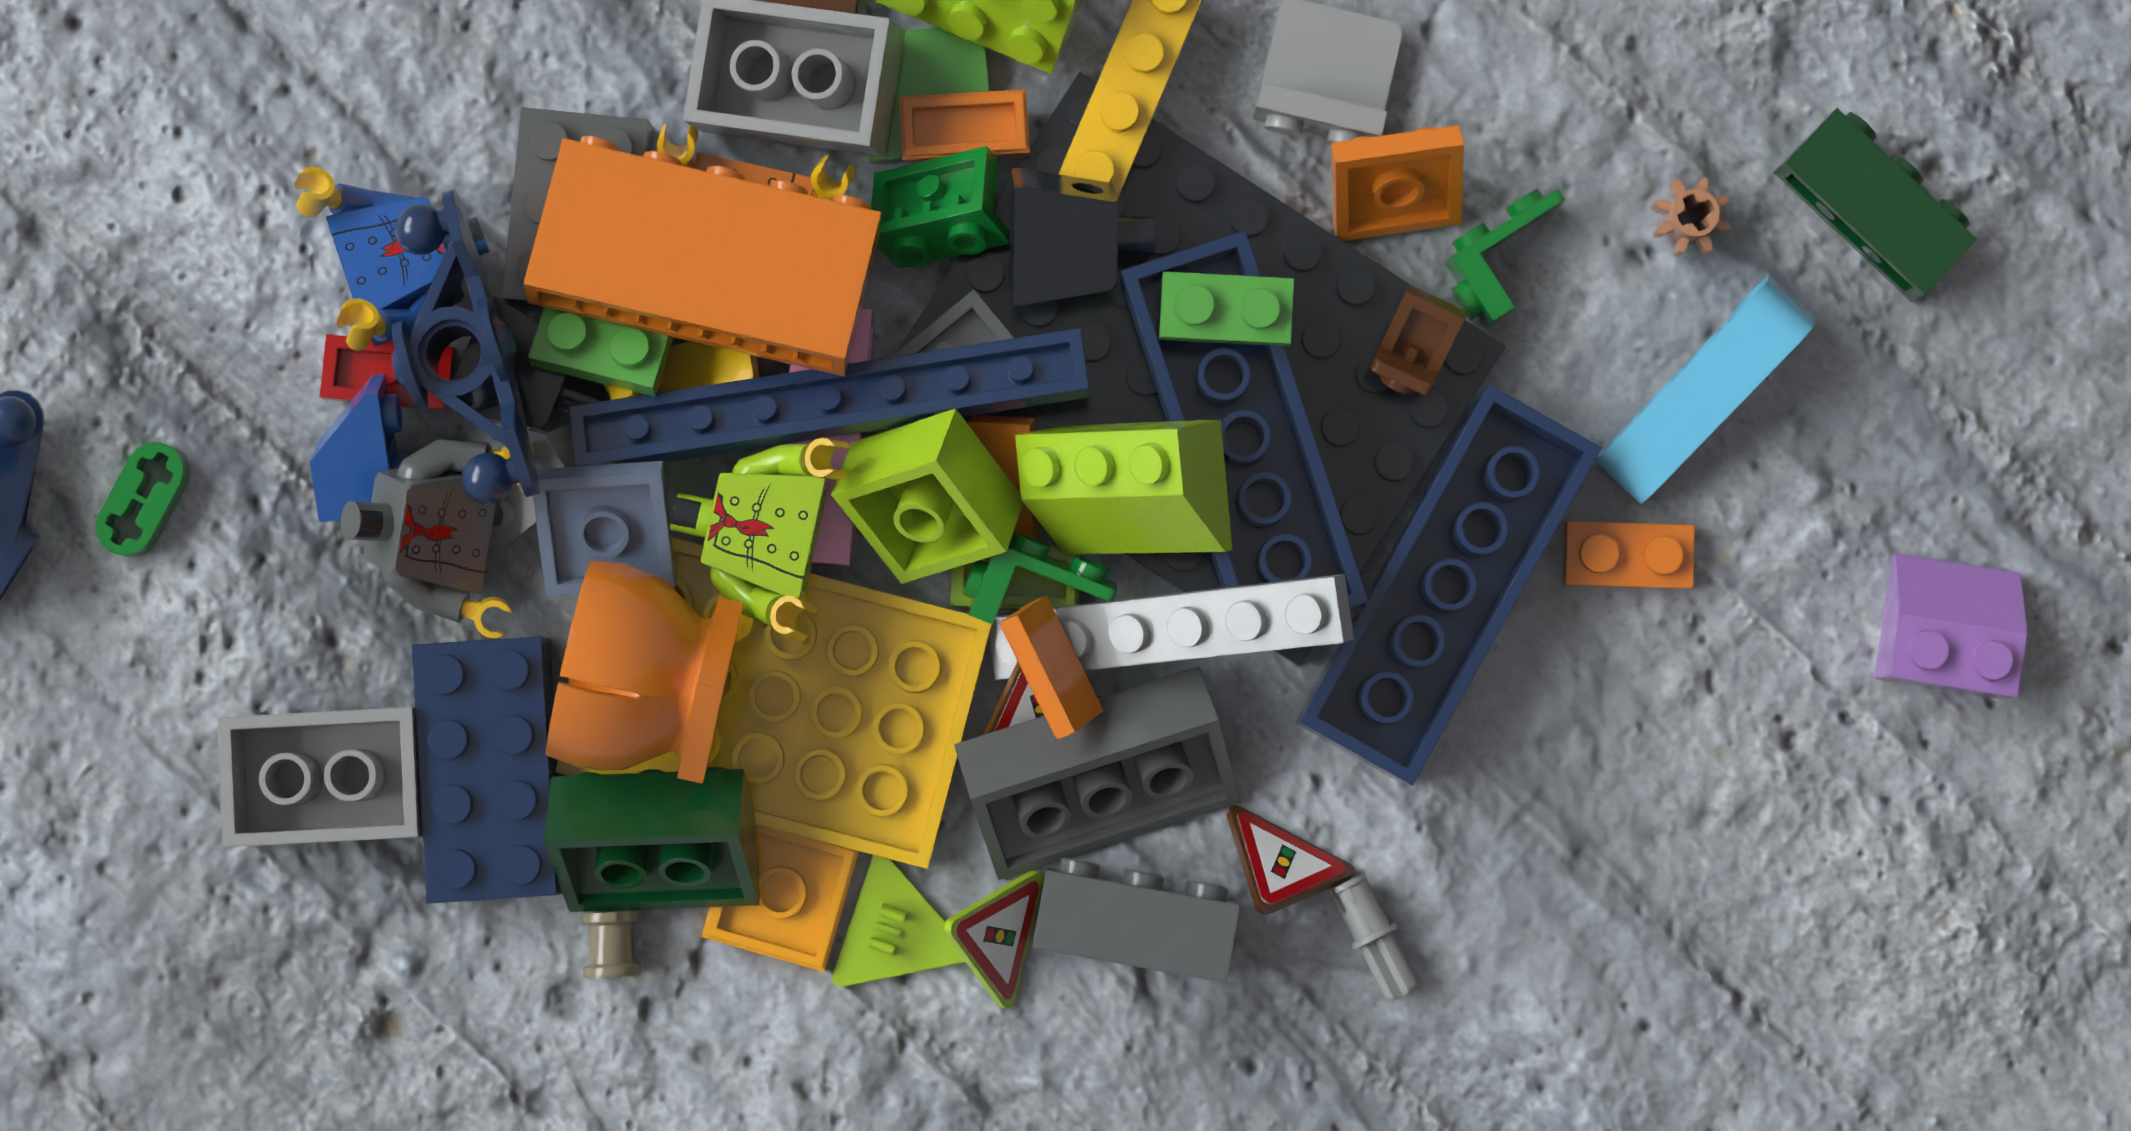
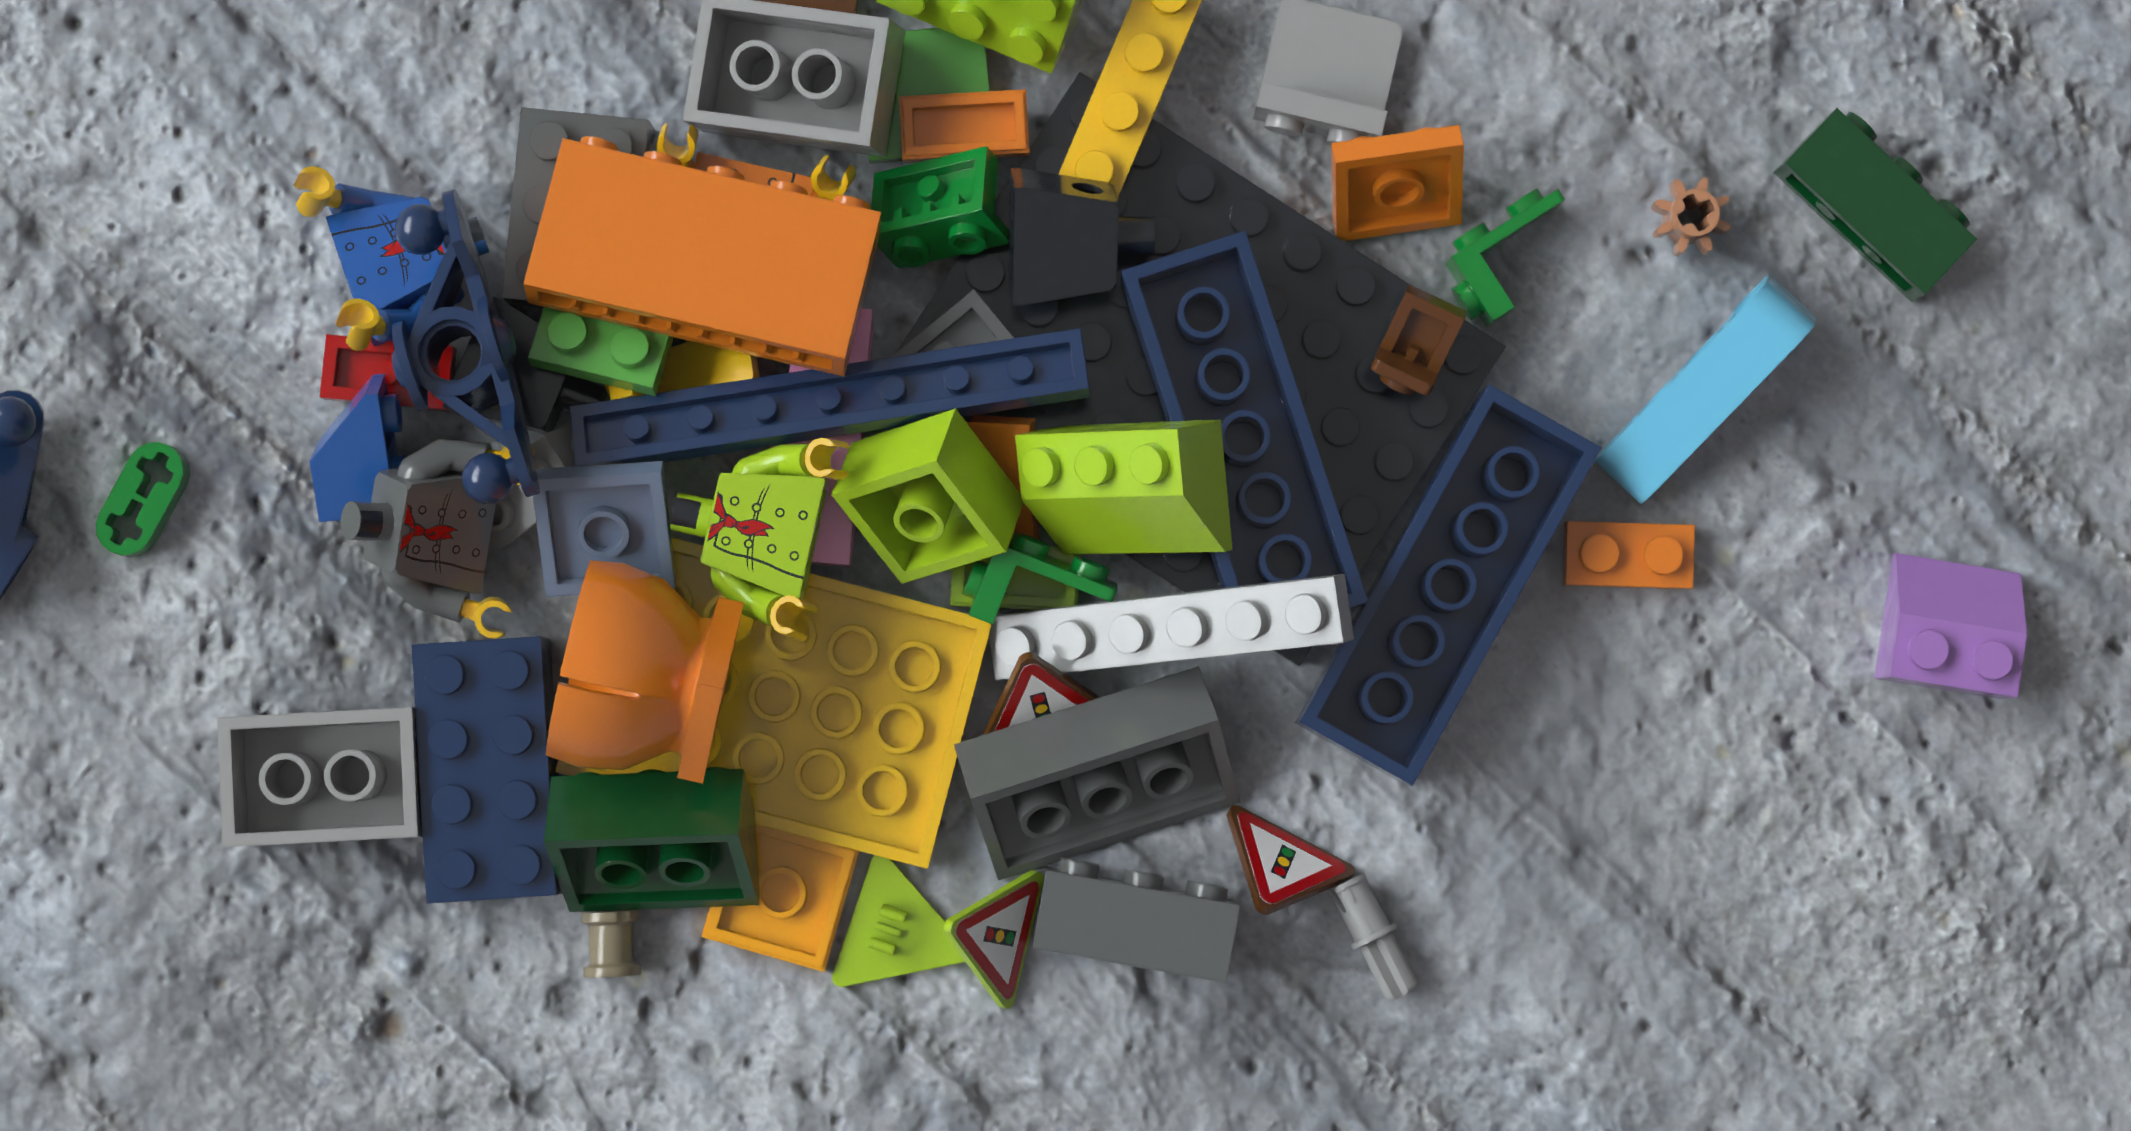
(1051, 667): orange tile -> none
(1226, 309): bright green plate -> none

